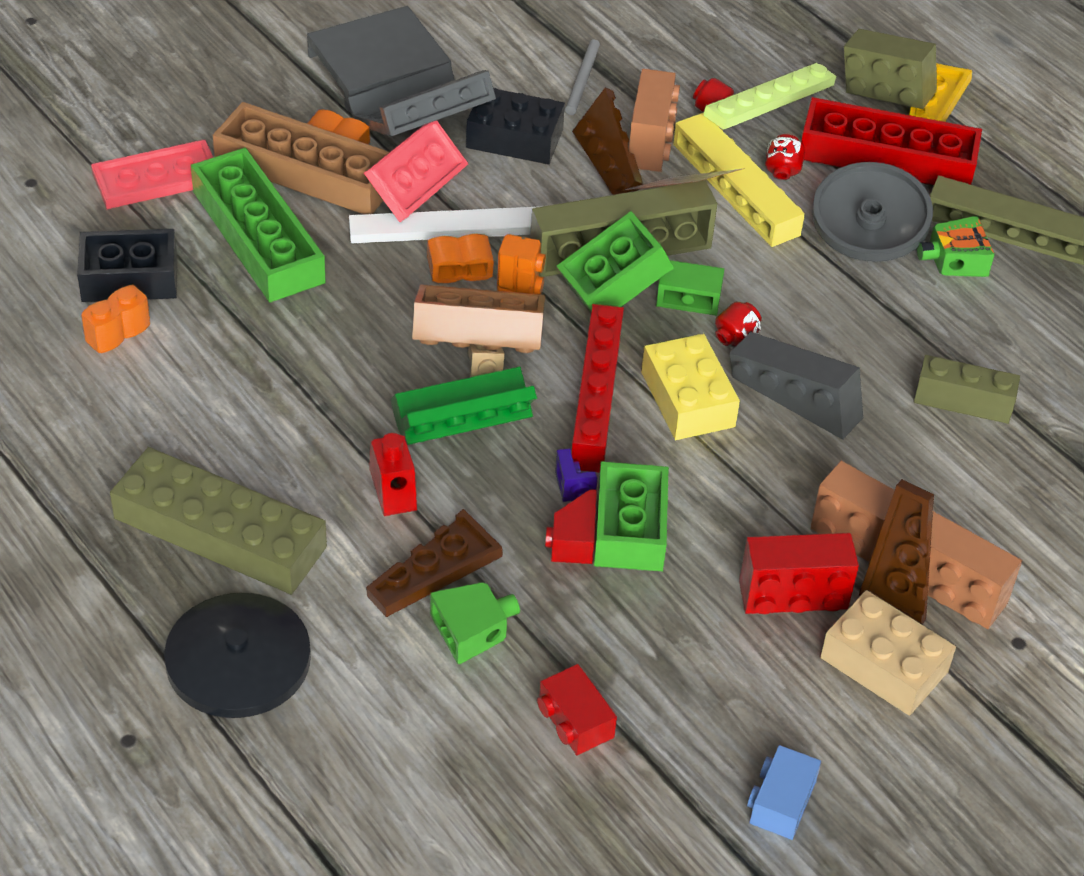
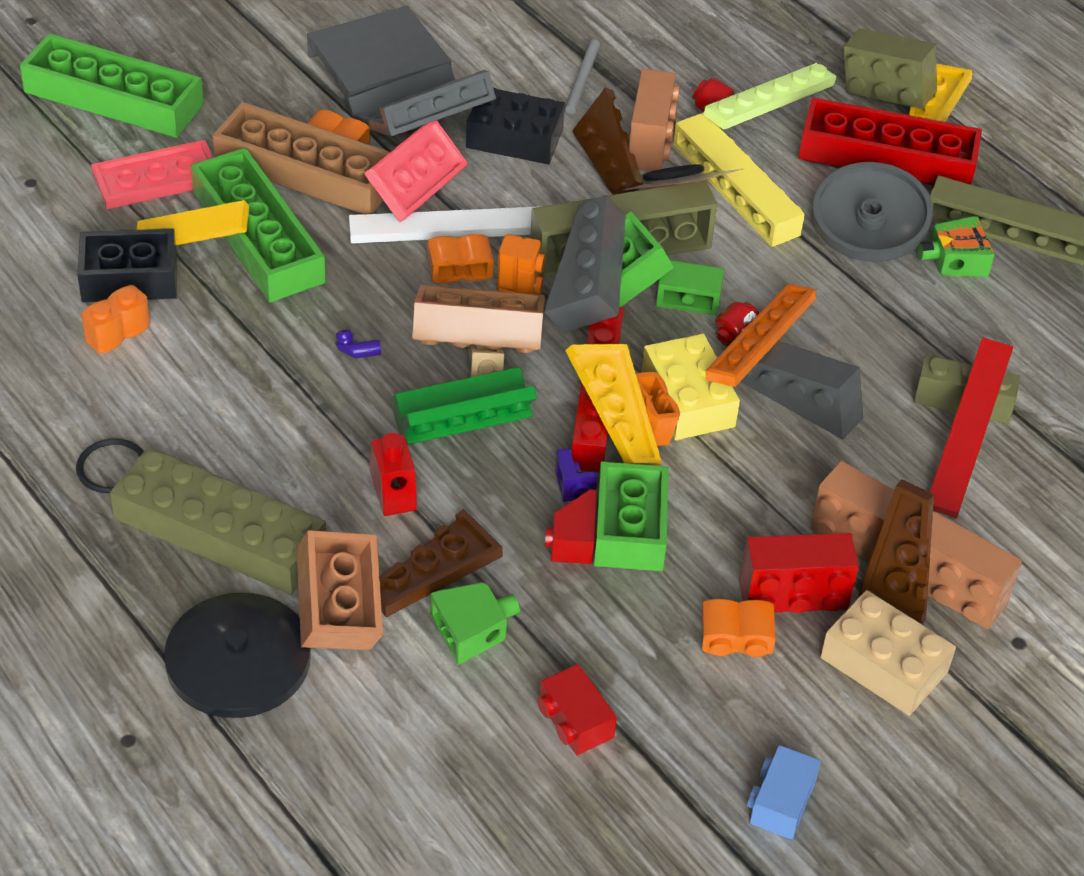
(80, 462): none -> black tyre
(112, 85): none -> bright green brick
(203, 222): none -> yellow tile
(339, 590): none -> nougat brick
(354, 348): none -> dark purple arm
(590, 268): none -> dark grey wedge
(615, 393): none -> yellow wing
(660, 407): none -> orange brick
(673, 172): none -> black tyre
(738, 627): none -> orange brick
(760, 335): none -> orange tile
(785, 156): red head -> none
(970, 426): none -> red tile

